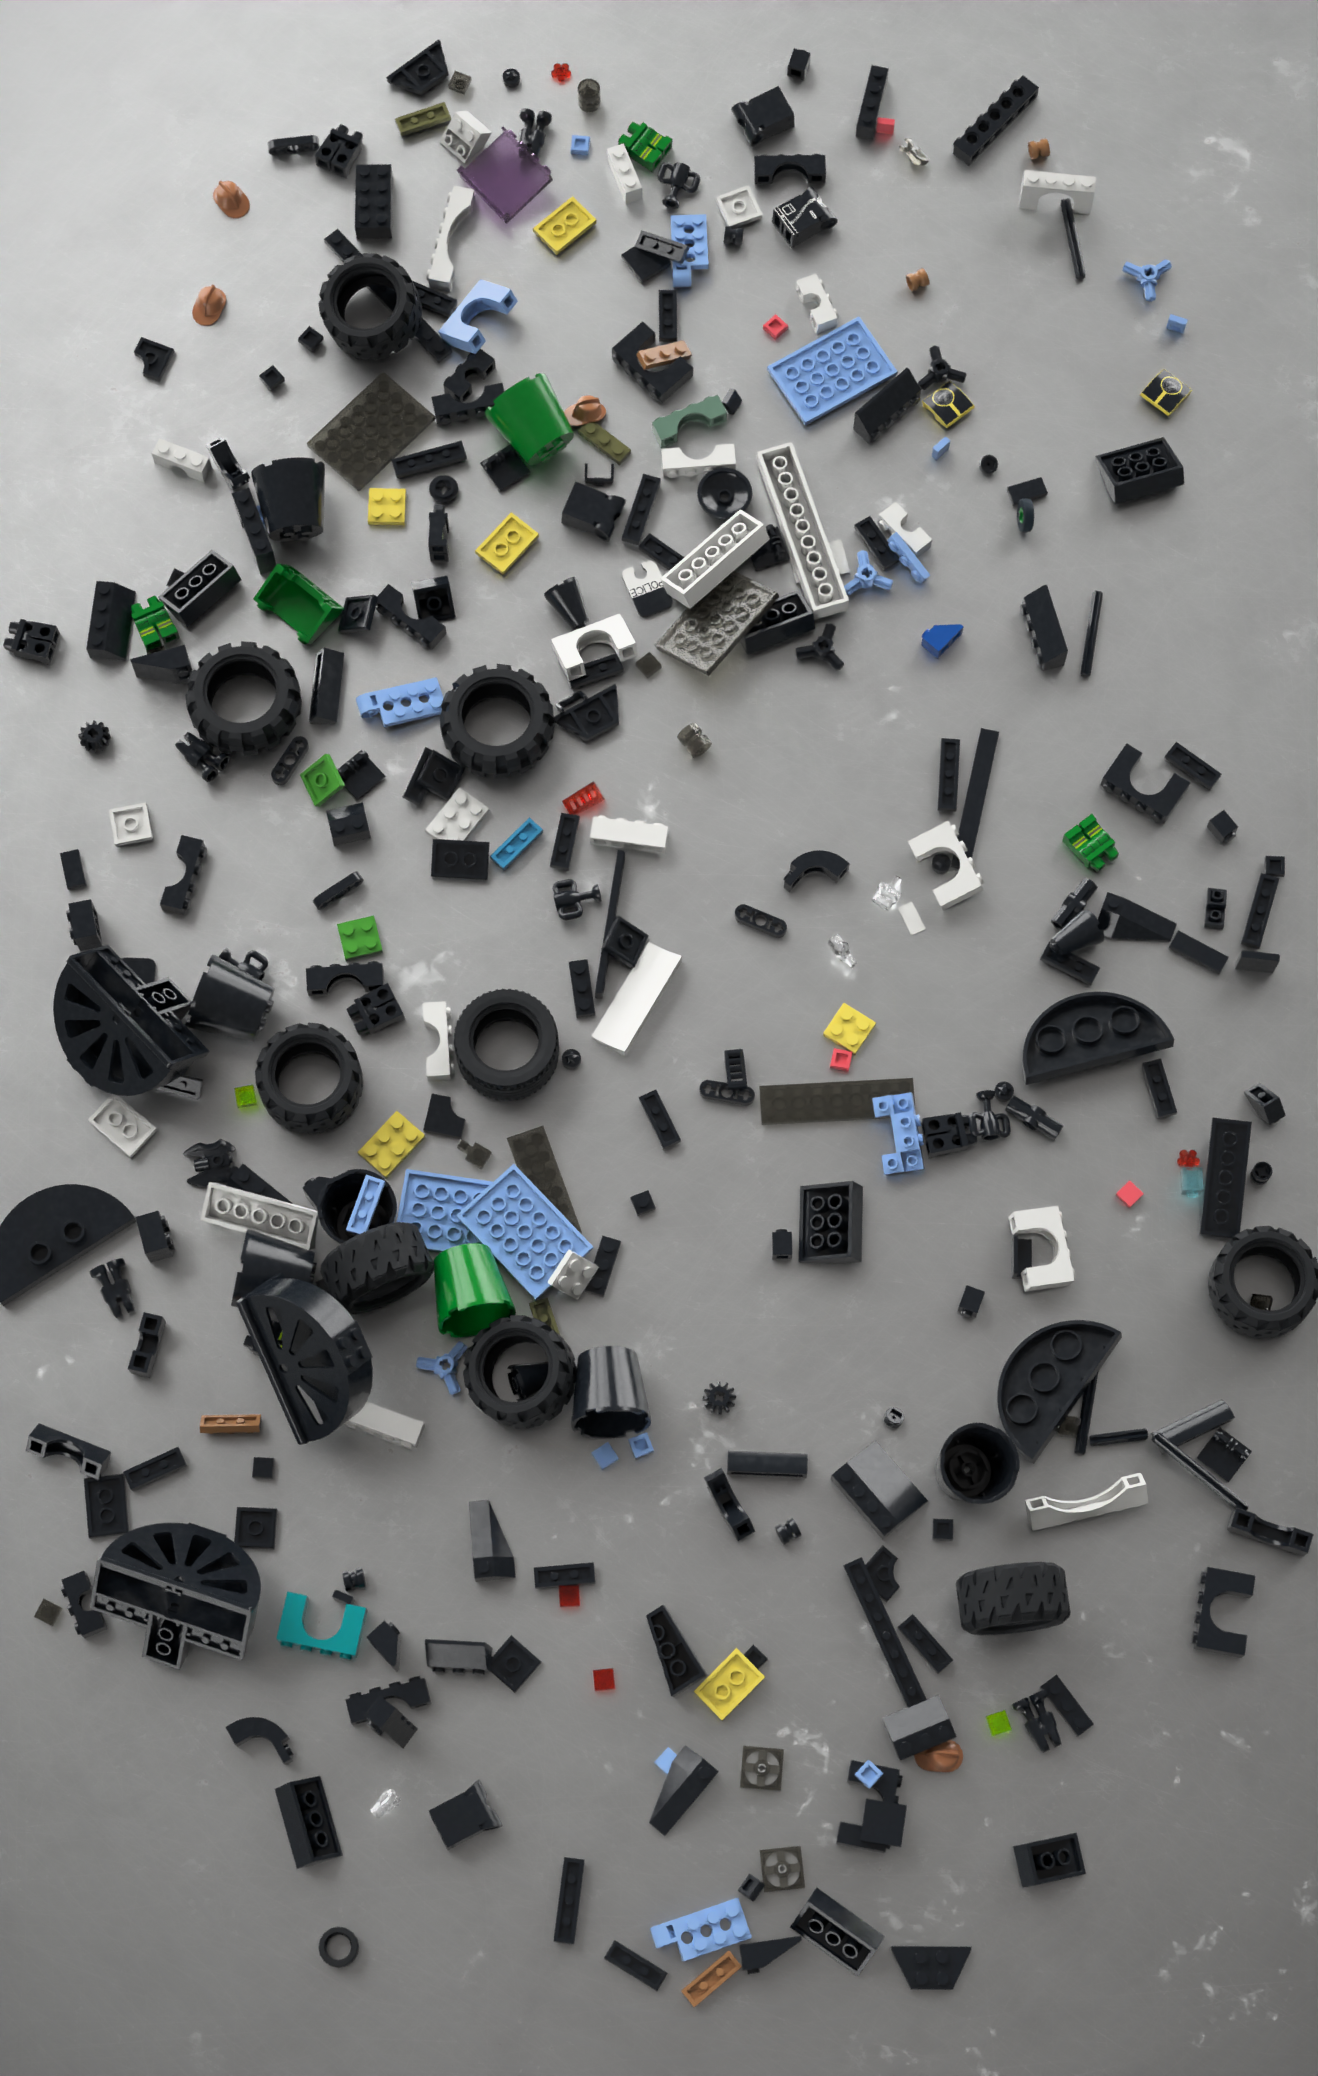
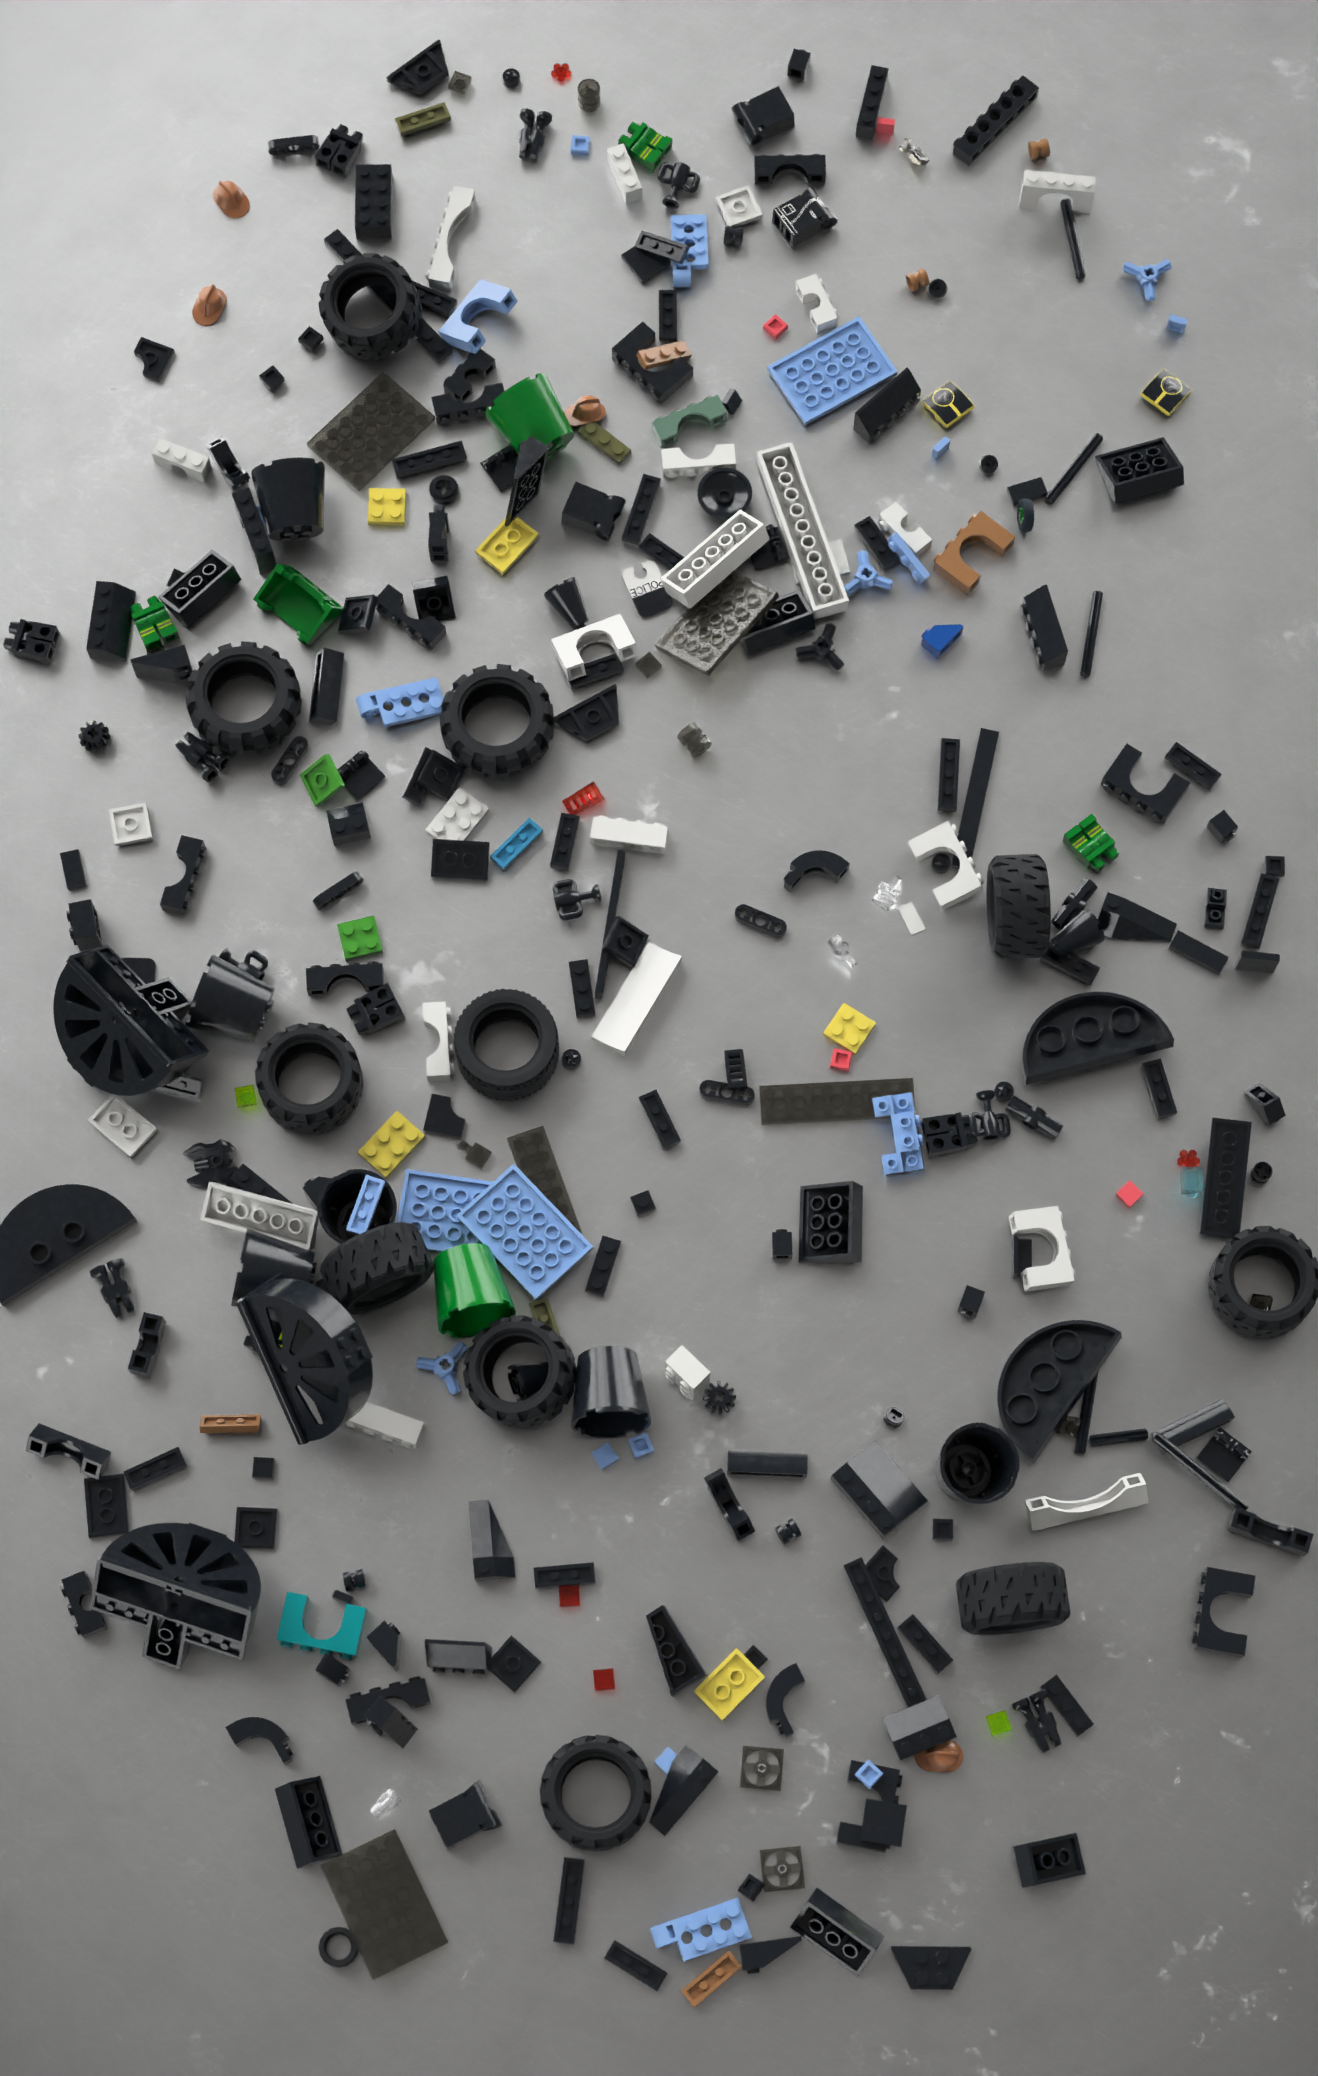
(48, 1612): clear smoke plate -> none
(154, 1236): black brick -> none
(333, 1670): none -> black slope
(383, 1904): none -> clear smoke plate
(465, 136): white slope -> none
(506, 175): clear purple panel -> none
(527, 476): none -> black slope
(564, 225): light yellow plate -> none
(570, 699): black piece -> none
(573, 1274): white plate -> none
(580, 1751): none -> black tyre
(598, 481): black piece -> none
(686, 1373): none -> white brick
(783, 1683): none -> black arch
(937, 376): black bush -> none
(938, 288): none -> black tile
(980, 530): none -> medium nougat arch
(1018, 906): none -> black tyre
(1074, 467): none -> black axle

